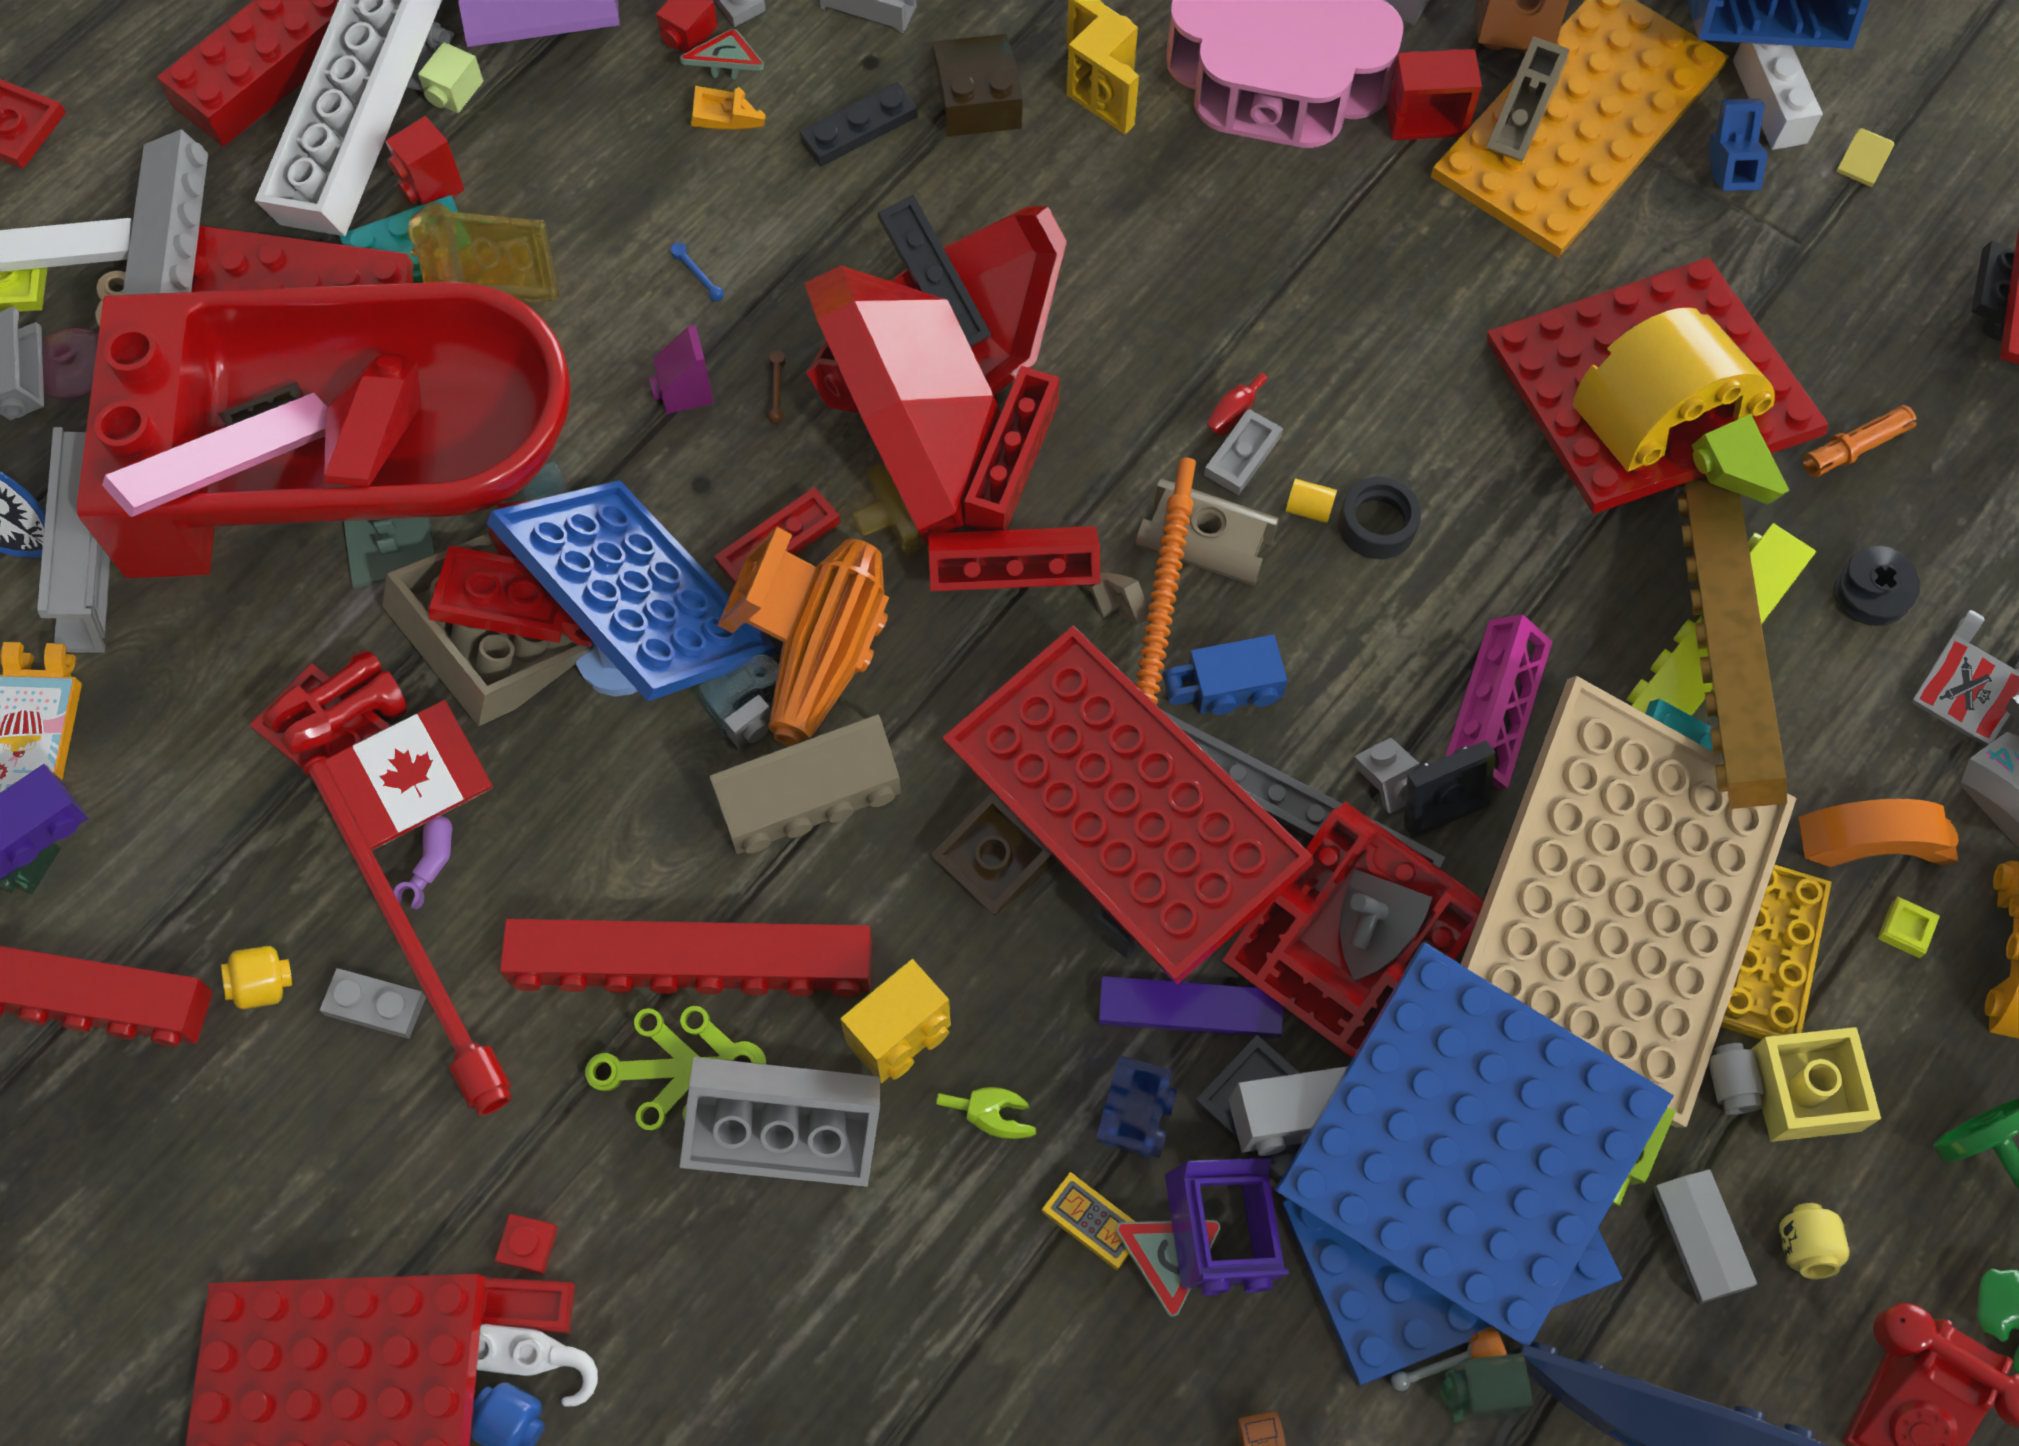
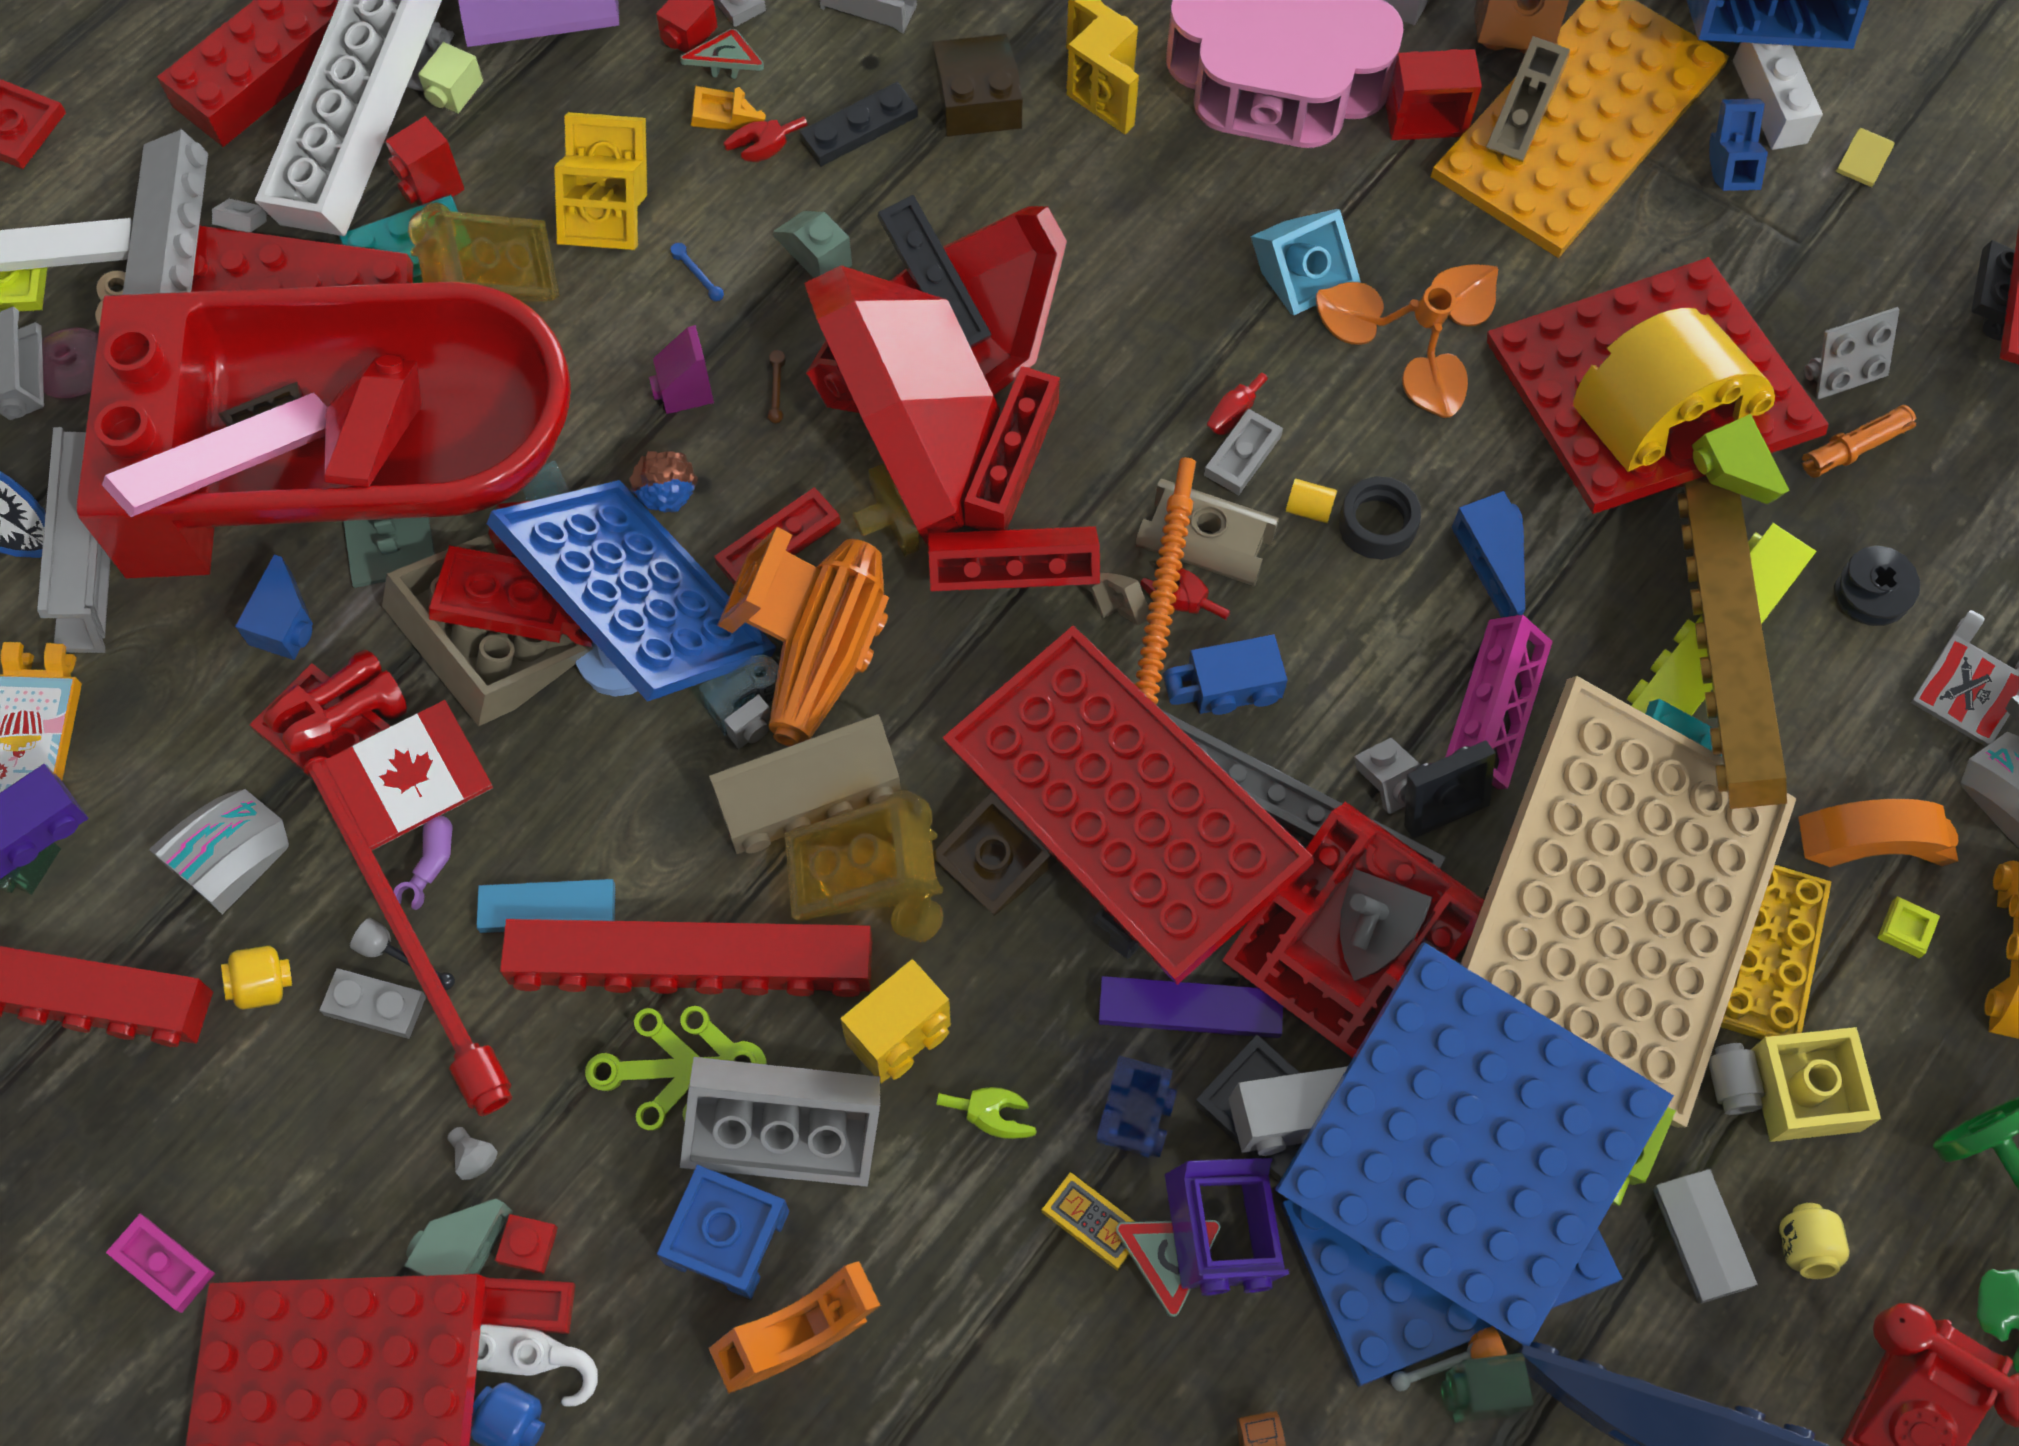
(160, 1263): none -> dark pink plate
(224, 847): none -> light grey slope
(238, 215): none -> light grey plate
(276, 613): none -> blue slope
(374, 940): none -> light grey hinge
(458, 1240): none -> sand green slope
(471, 1155): none -> light grey rock
(545, 902): none -> dark azure tile
(601, 181): none -> yellow bracket
(663, 480): none -> piece
(722, 1230): none -> blue panel
(766, 134): none -> red hand
(797, 1331): none -> orange arch
(815, 242): none -> sand green slope
(869, 862): none -> clear yellow piece
(1190, 595): none -> red hand
(1305, 257): none -> medium azure slope
(1461, 292): none -> orange plant
(1494, 544): none -> blue slope
(1854, 354): none -> light grey hinge

